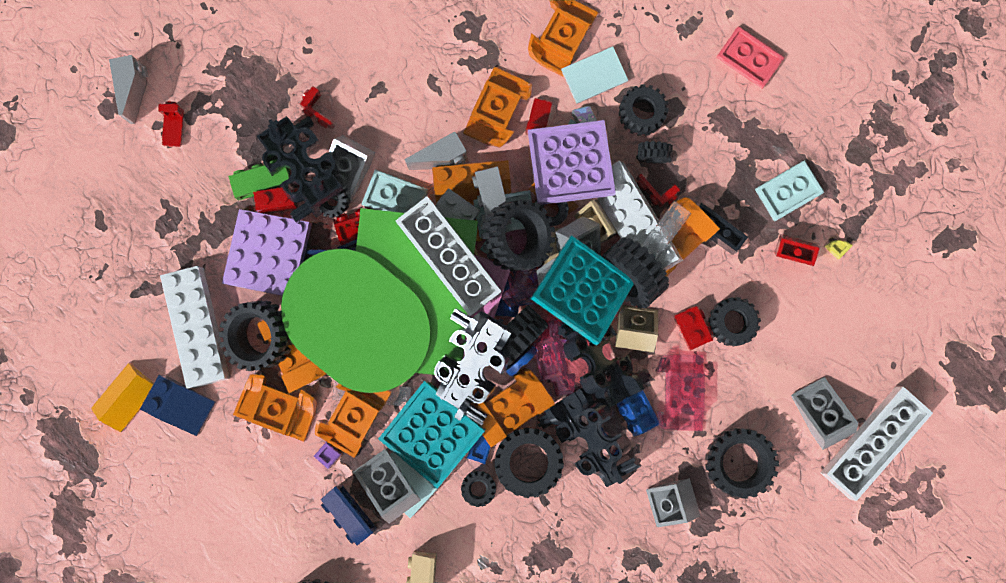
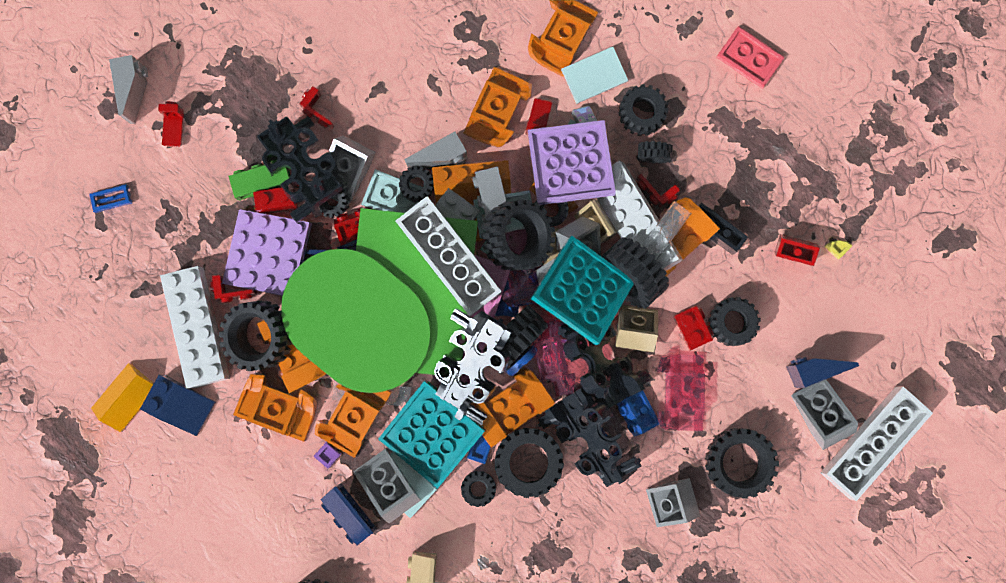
(126, 195): none -> blue tile
(220, 291): none -> red bracket
(410, 174): none -> black tyre
(789, 190): light aqua tile -> none
(811, 371): none -> dark blue slope

